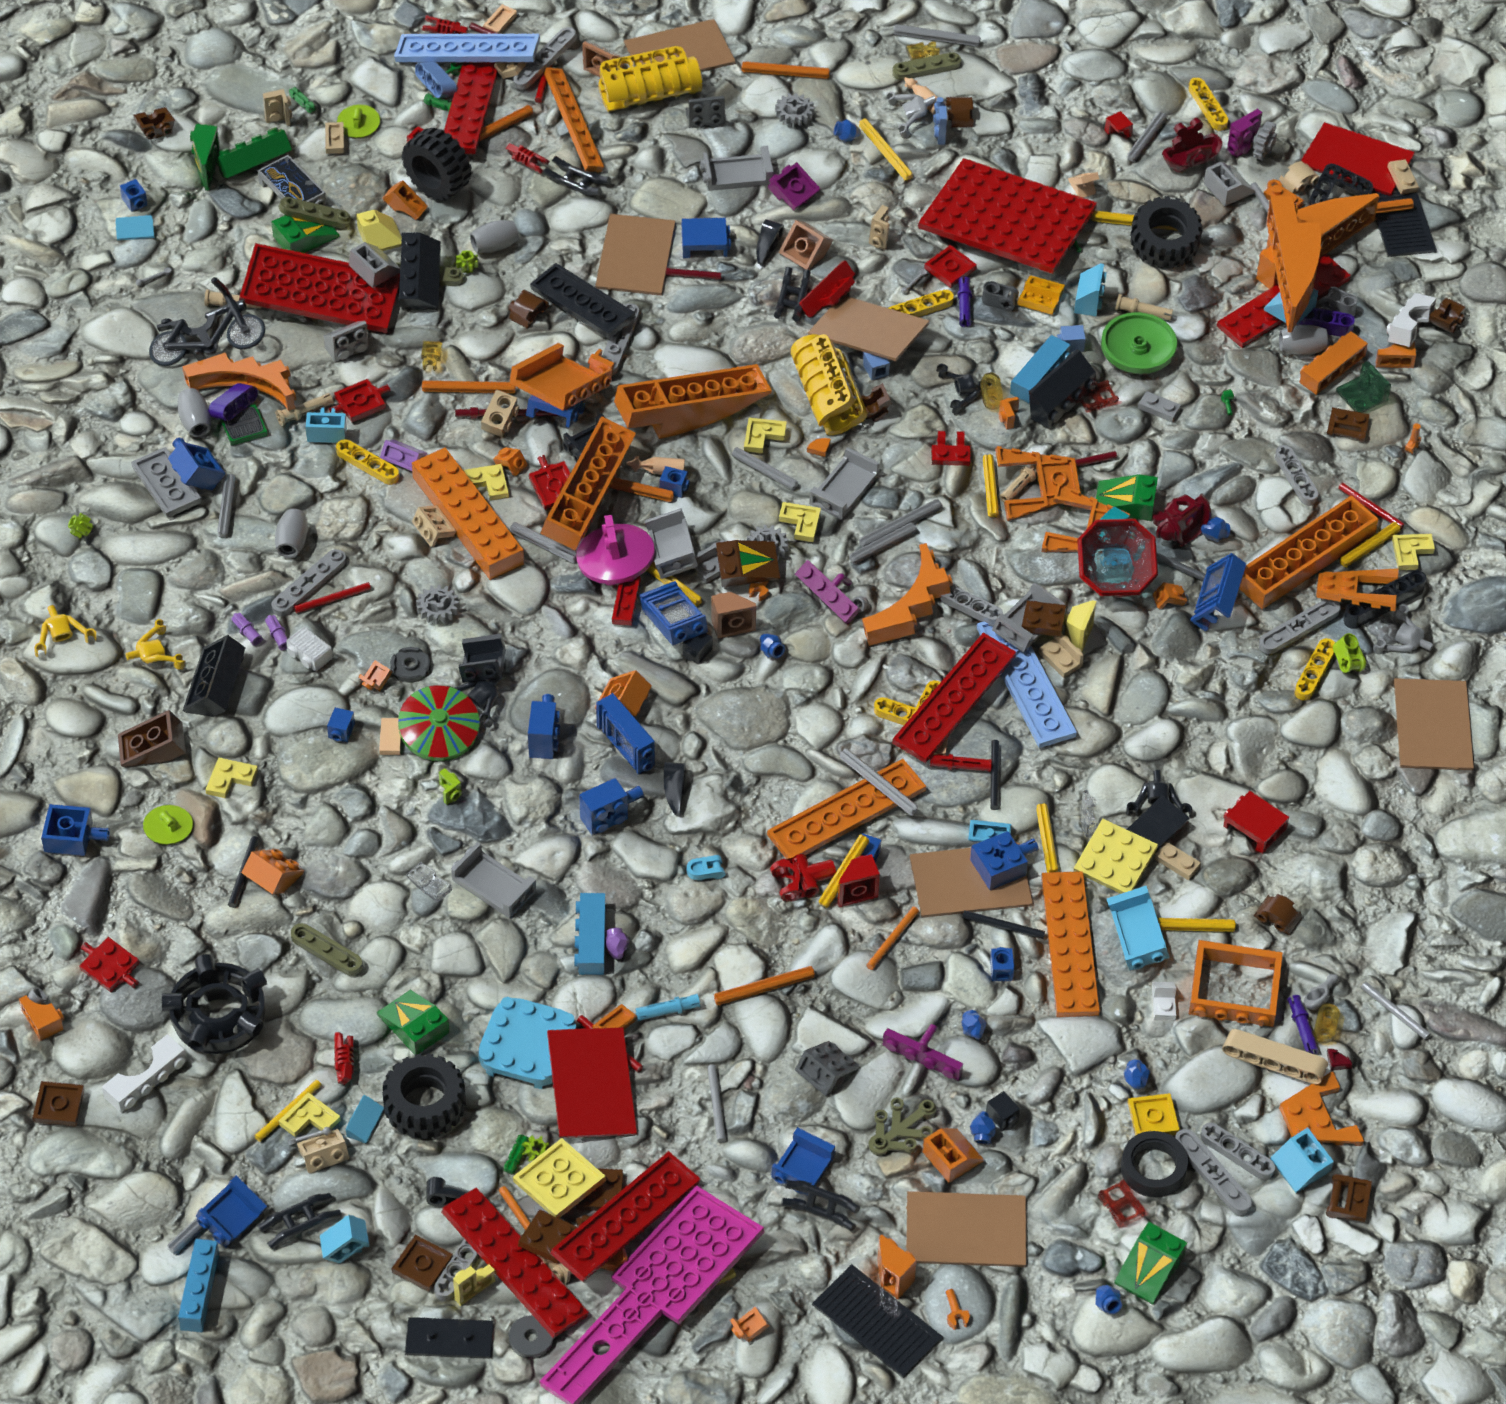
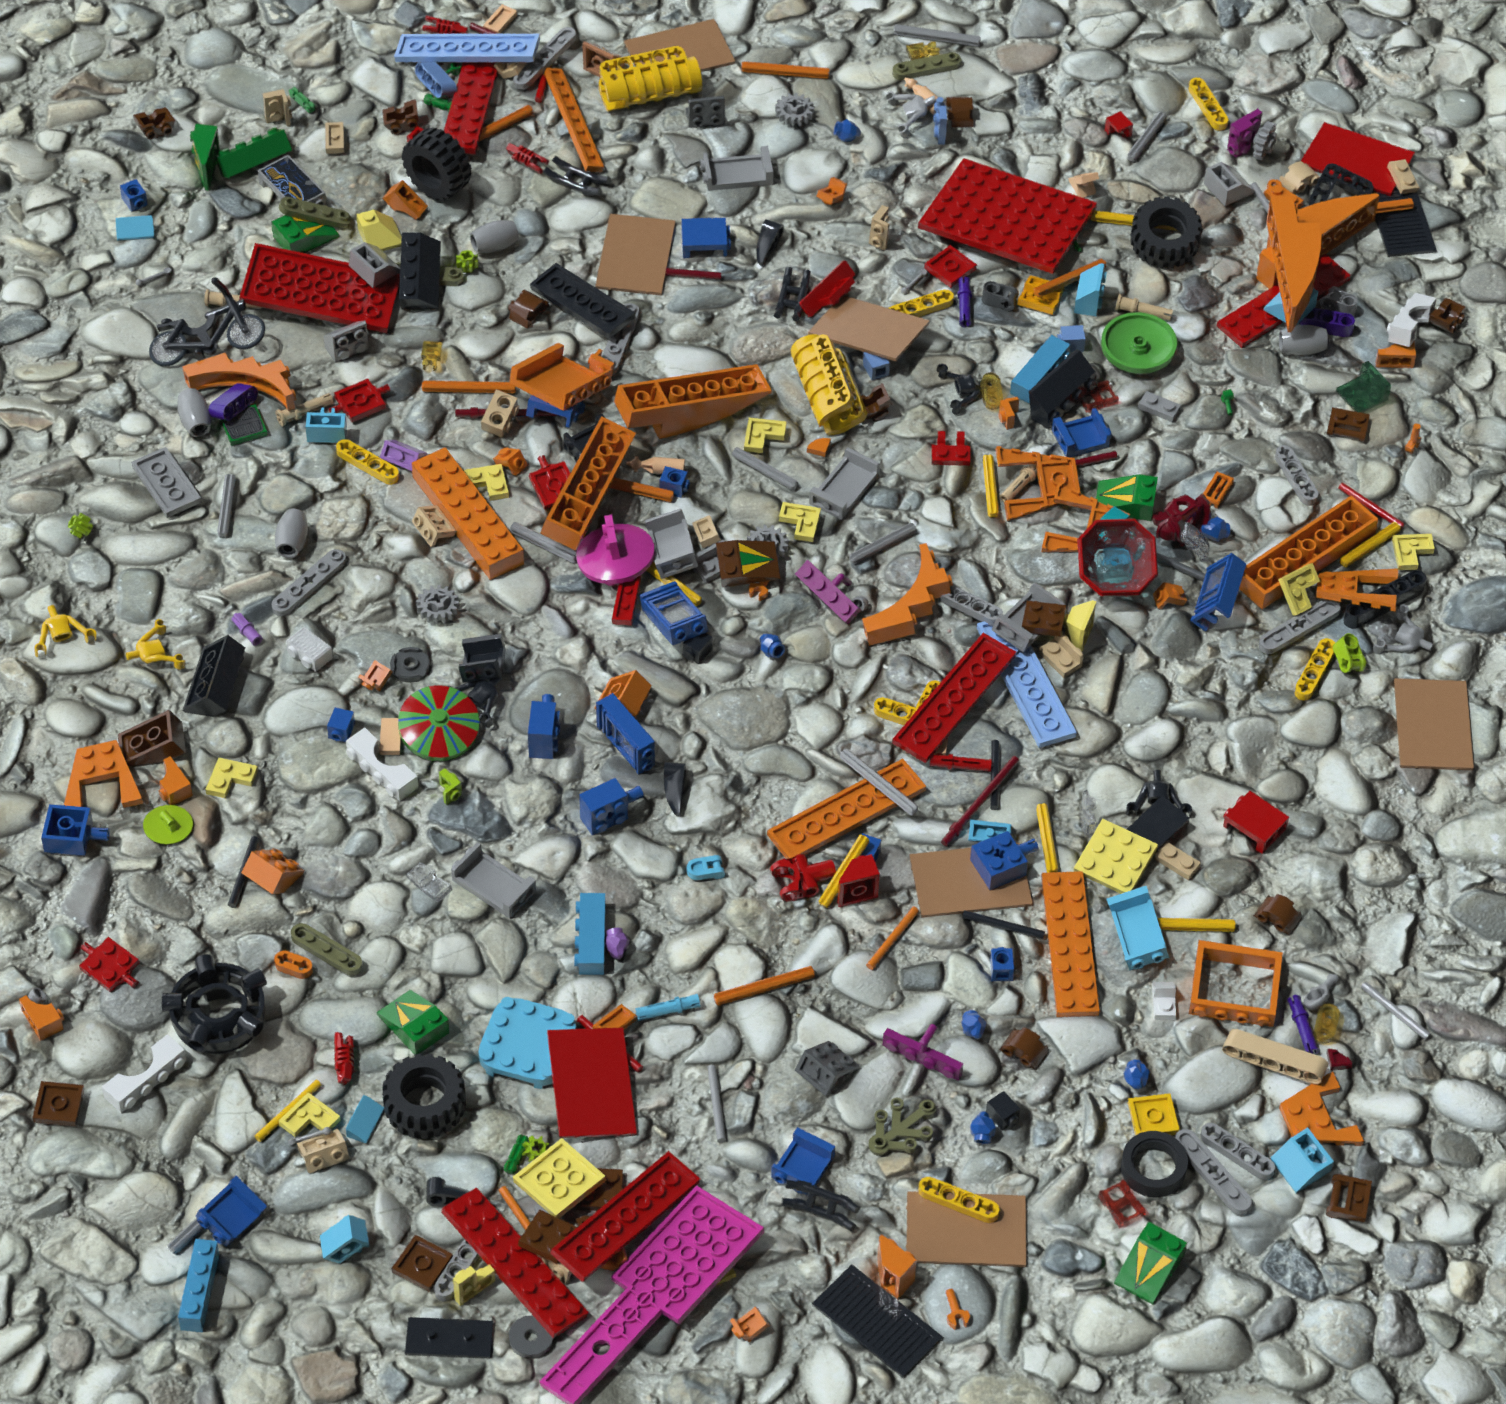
(98, 764): none -> orange wing
(174, 785): none -> orange arch
(195, 465): blue brick -> none
(277, 631): medium lavender axle -> none
(294, 963): none -> orange beam
(294, 1229): black piece -> none
(332, 597): red bar -> none
(359, 120): lime shield -> none
(397, 780): none -> white arch
(401, 119): none -> reddish brown cylinder
(706, 531): none -> tan plate
(732, 614): nougat slope -> none
(793, 186): magenta plate -> none
(805, 245): nougat slope -> none
(832, 193): none -> orange bracket
(885, 149): yellow axle -> none
(911, 517): light grey axle -> none
(950, 1153): orange slope -> none
(957, 827): none -> dark red bar
(957, 1202): none -> yellow beam
(1026, 1046): none -> reddish brown cylinder
(1064, 280): none -> orange axle
(1082, 434): none -> blue panel
(1108, 1299): blue rock -> none
(1191, 147): dark red piece -> none
(1195, 540): none -> clear slope
(1212, 500): none -> orange tile
(1295, 585): none -> light yellow plate
(1333, 362): orange brick -> none

